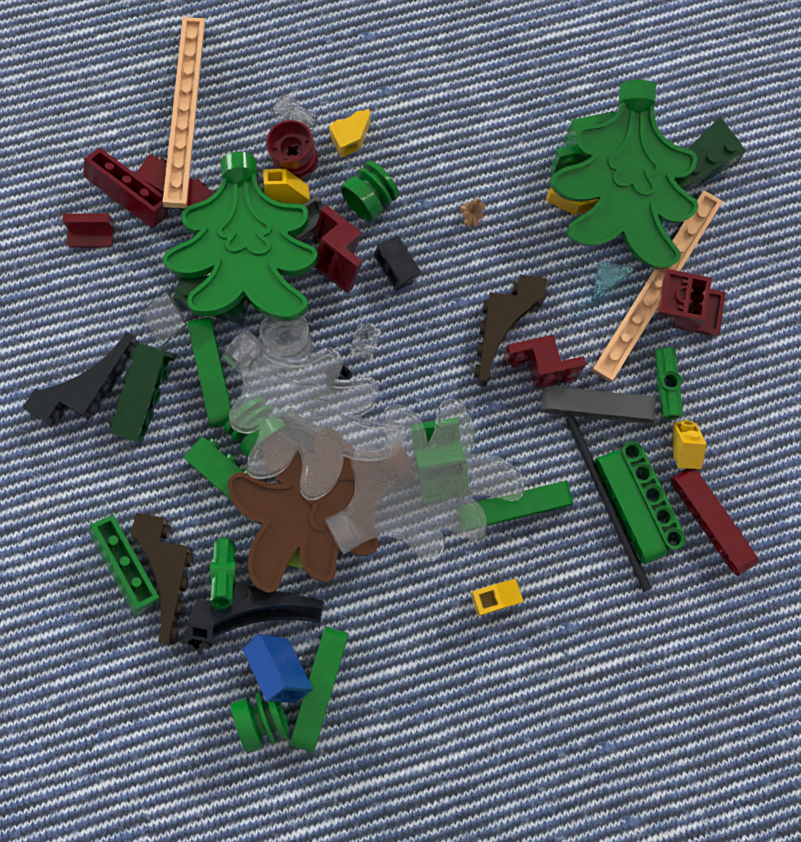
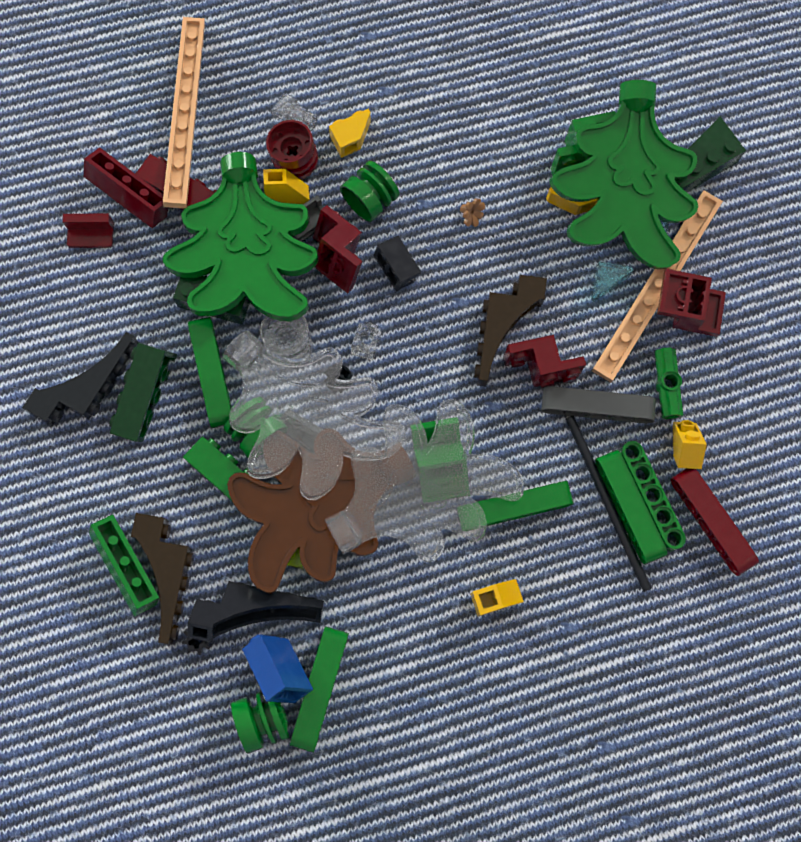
(164, 318): clear piece -> none
(222, 573): green piece -> none

